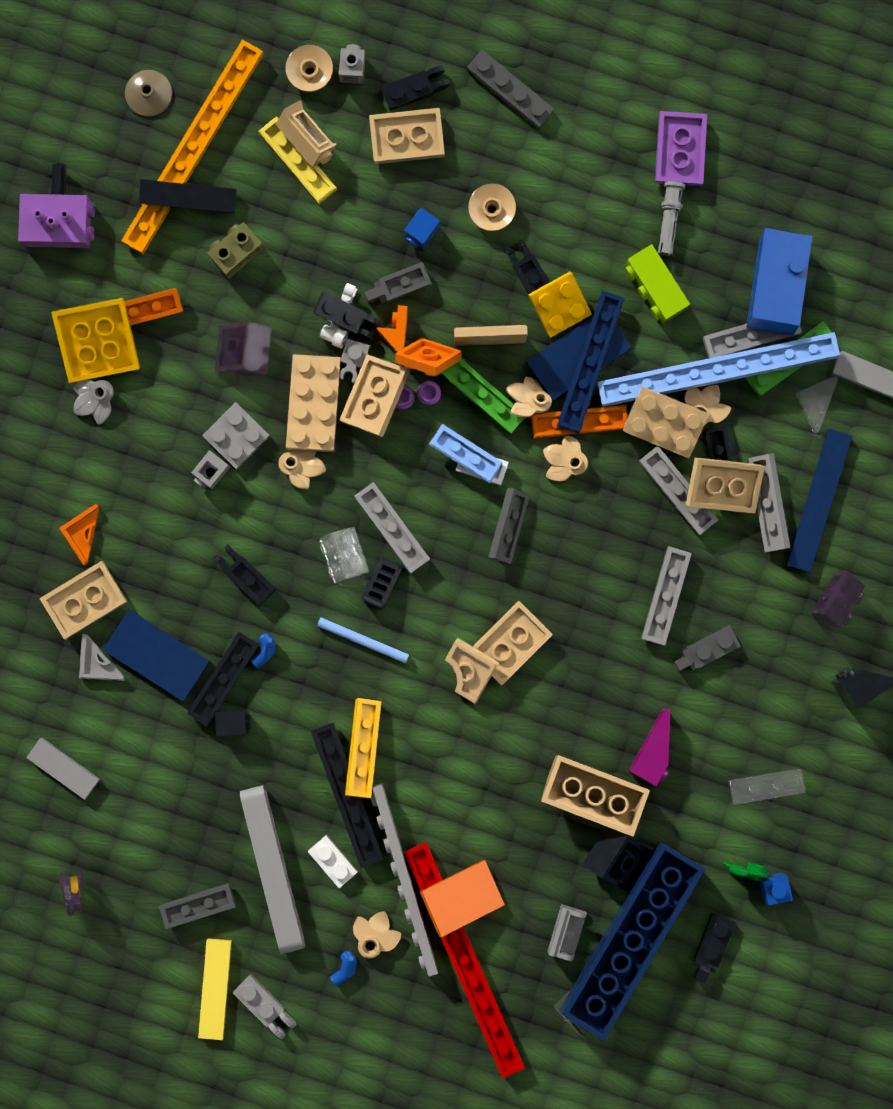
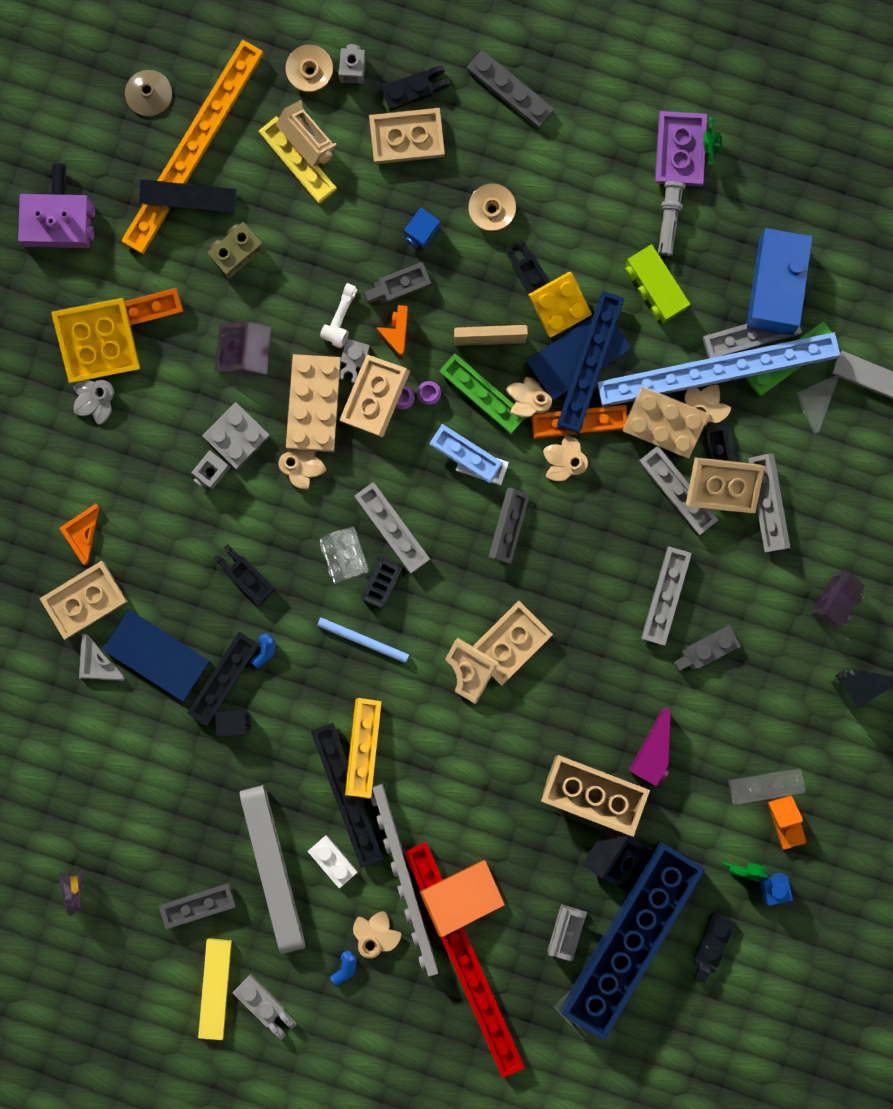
(63, 768): light grey tile -> none
(344, 315): black hinge -> none
(428, 357): orange plate -> none
(712, 141): none -> green plate
(787, 822): none -> orange slope
(819, 500): dark blue tile -> none

